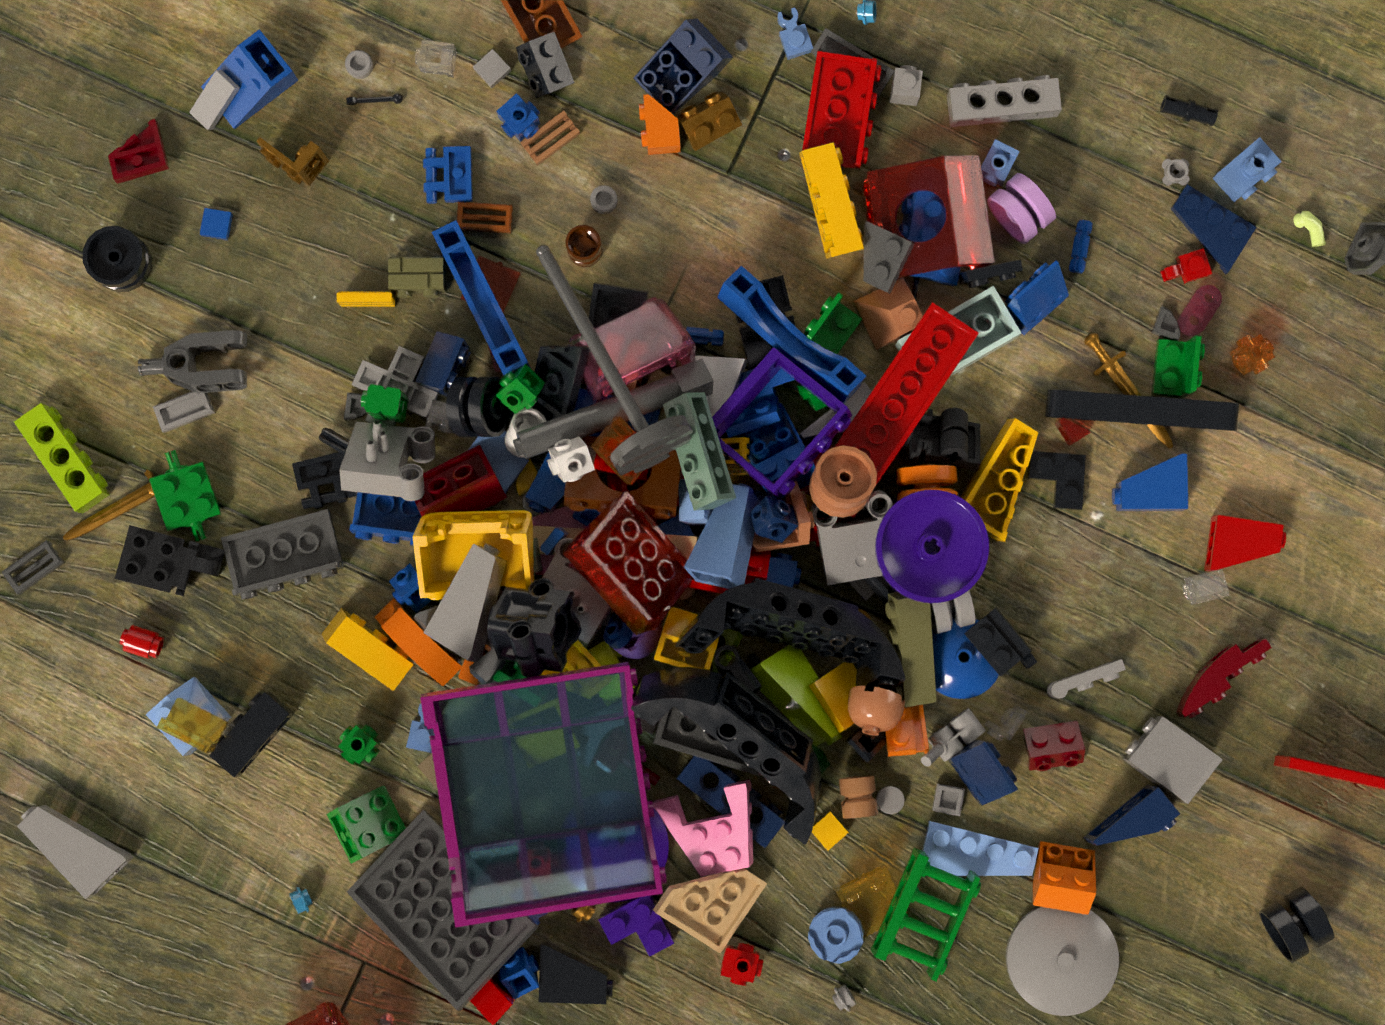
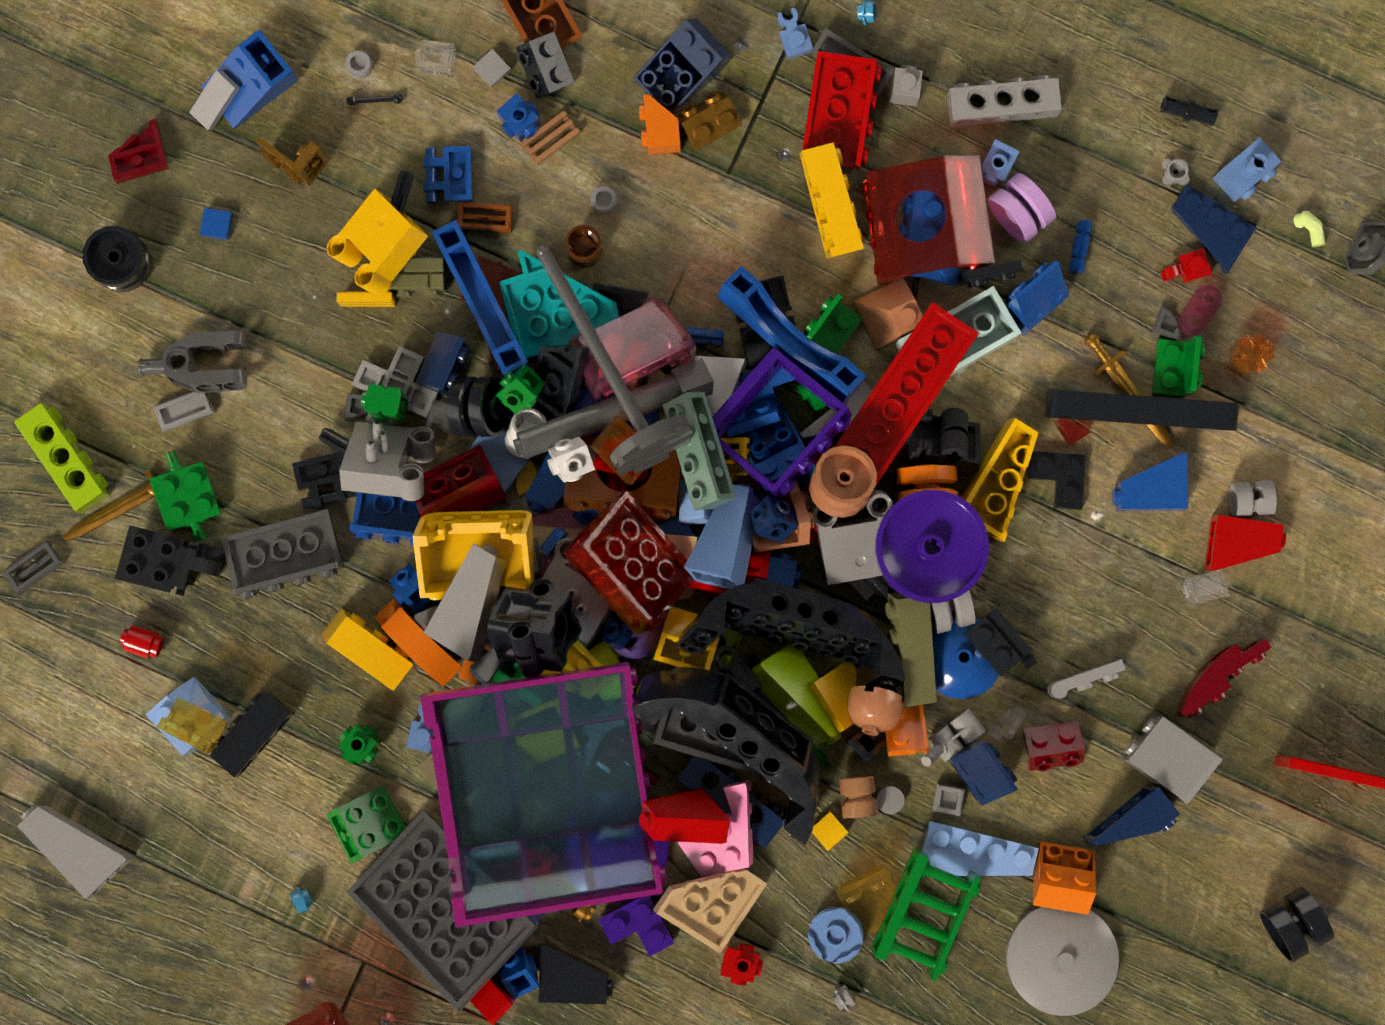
(382, 234): none -> yellow piece
(538, 312): none -> teal wing
(685, 818): none -> red slope
(883, 256): dark grey wing -> none
(1254, 498): none -> light grey wheel

